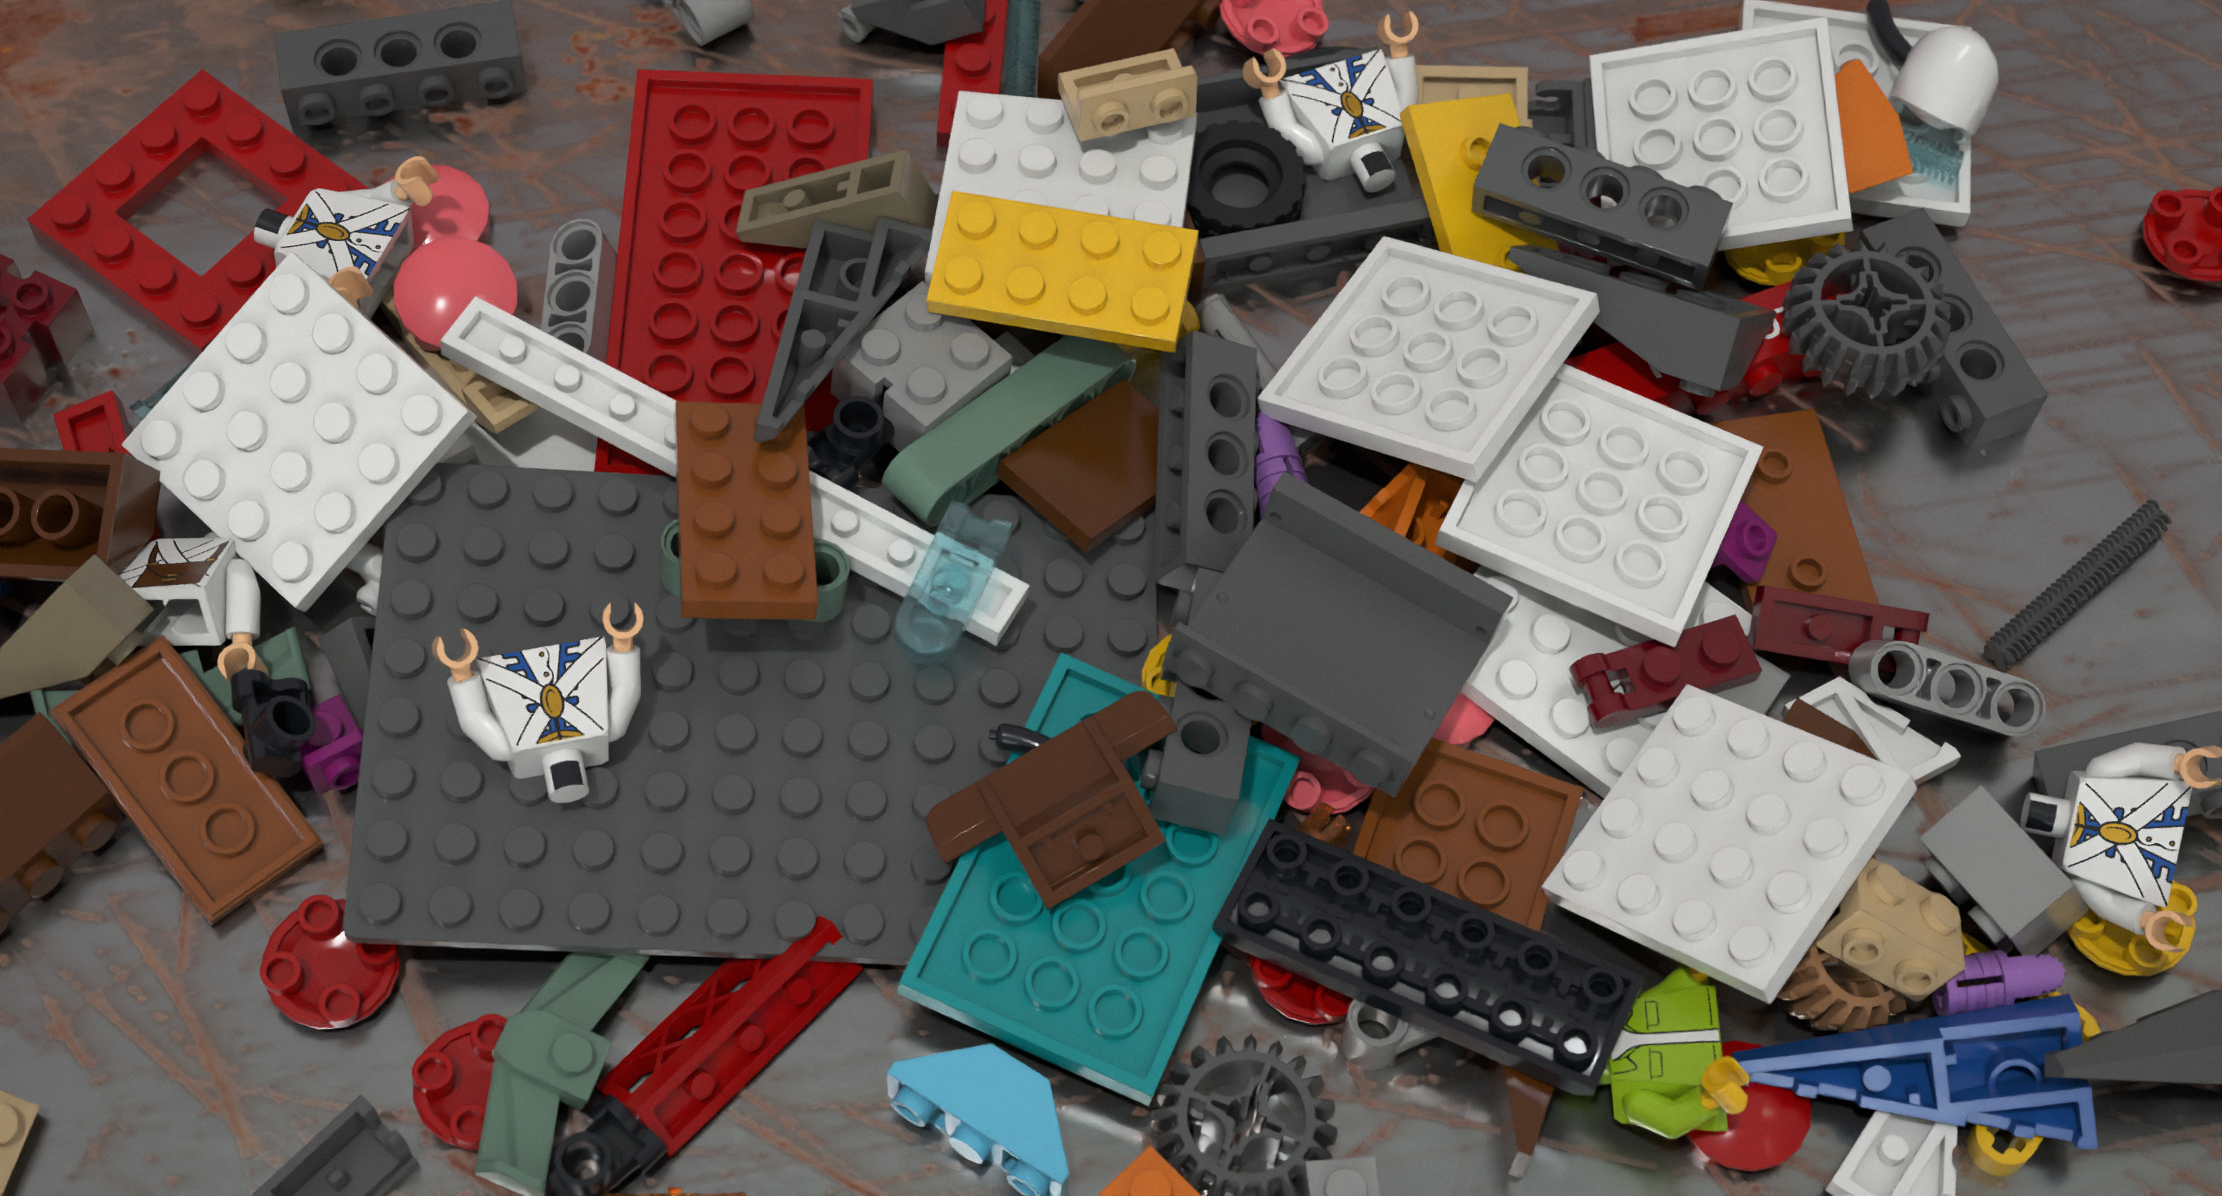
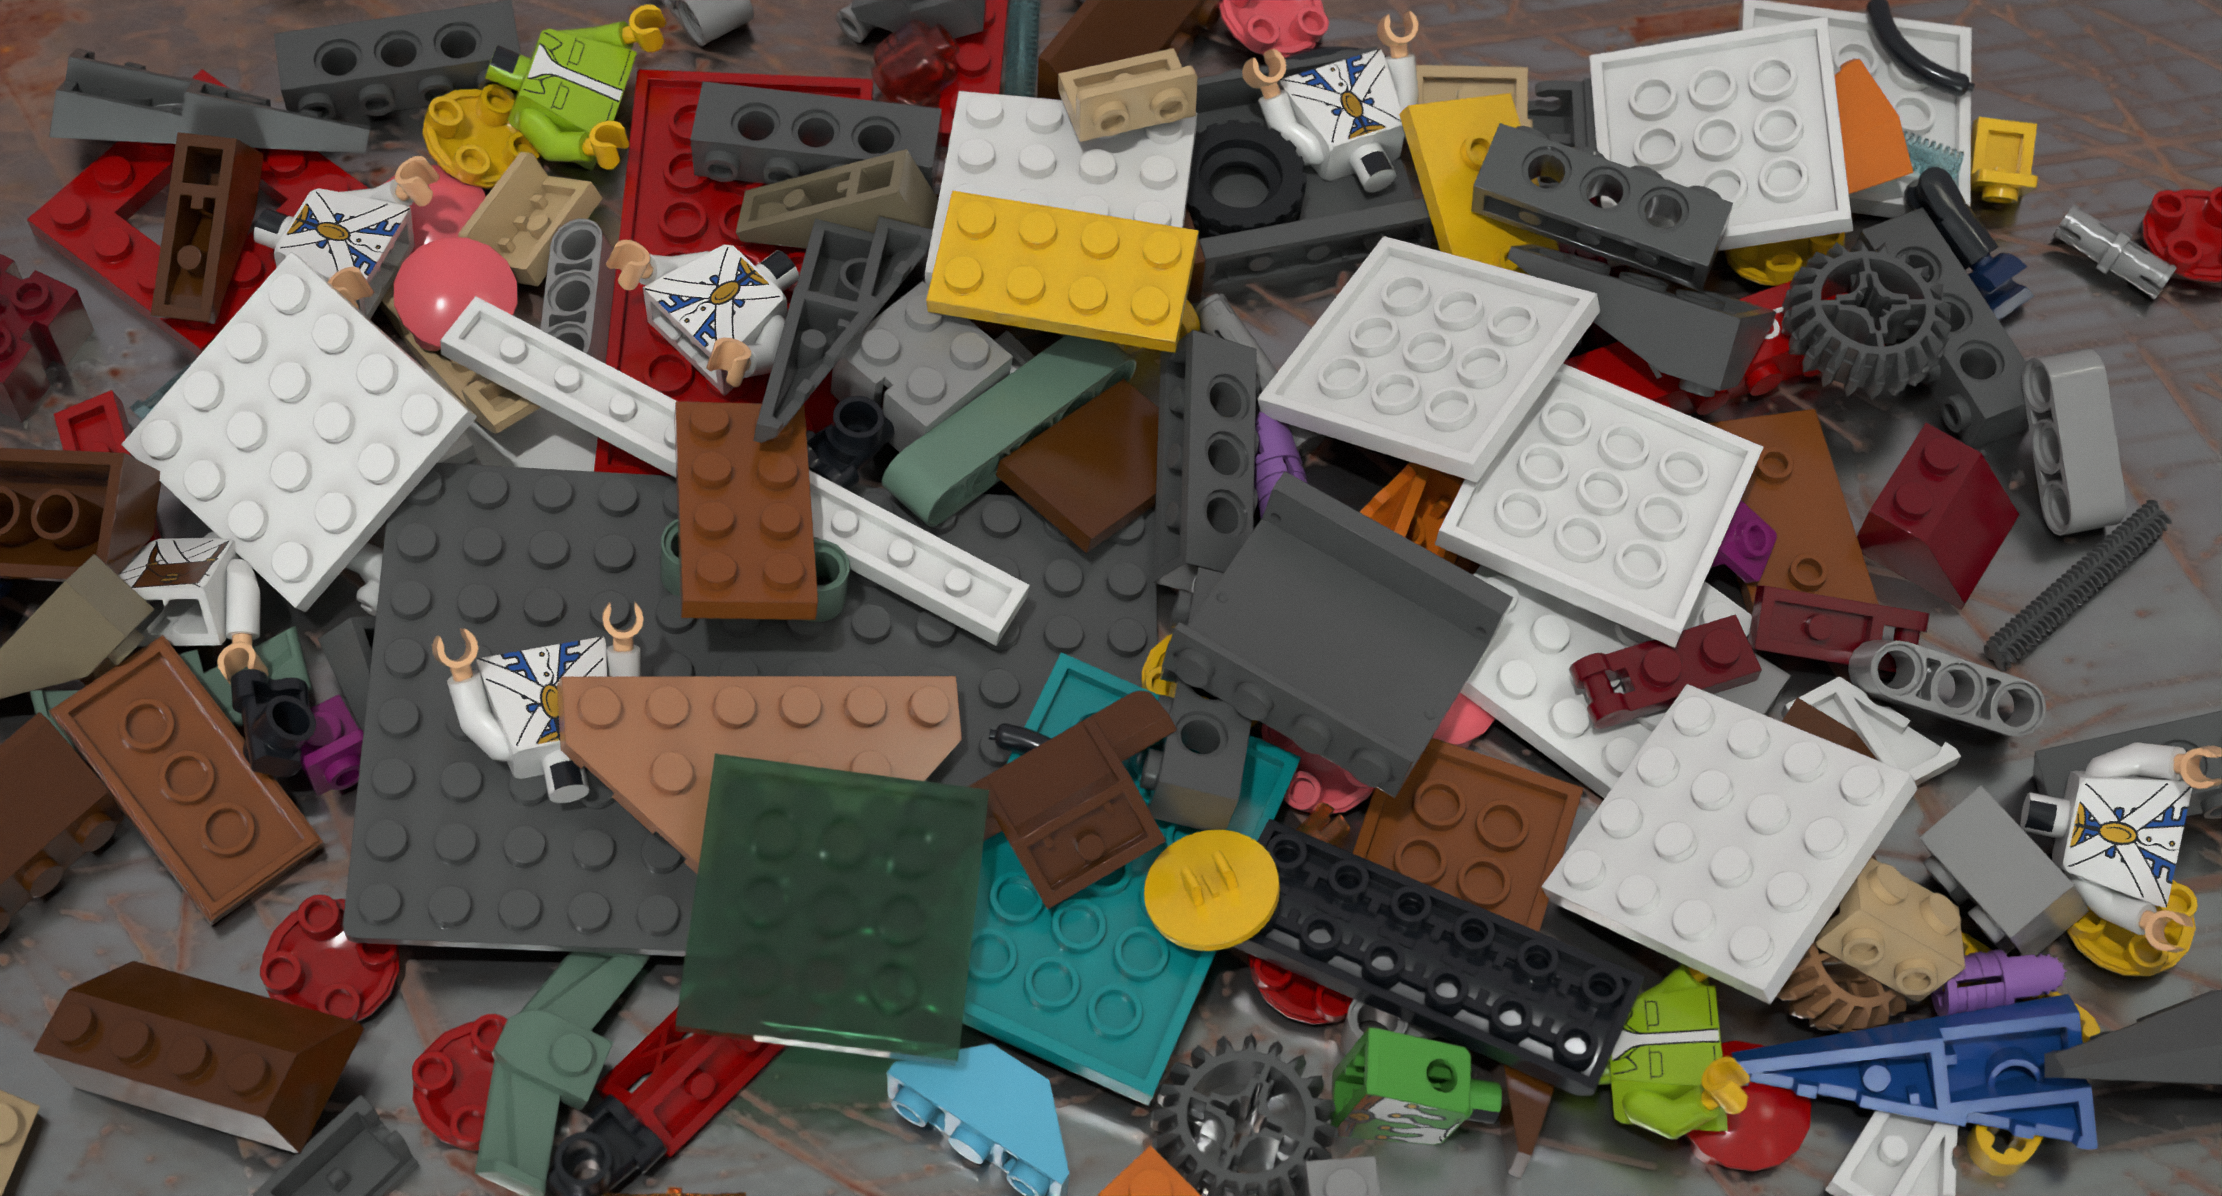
(151, 107): none -> dark grey wedge
(200, 1052): none -> reddish brown slope
(204, 225): none -> reddish brown slope
(472, 134): none -> yellow dish
(526, 213): none -> tan bracket
(575, 87): none -> lime torso
(660, 734): none -> nougat plate
(712, 306): none -> torso
(790, 134): none -> dark grey brick
(833, 910): none -> clear green plate
(915, 63): none -> clear red head
(949, 585): clear light blue plate -> none
(1212, 890): none -> yellow piece
(1408, 1090): none -> bright green torso
(1939, 517): none -> dark red slope
(1948, 81): white piece -> none
(1969, 240): none -> black piece
(2002, 159): none -> yellow bracket
(2074, 441): none -> light grey beam
(2114, 251): none -> light grey pin

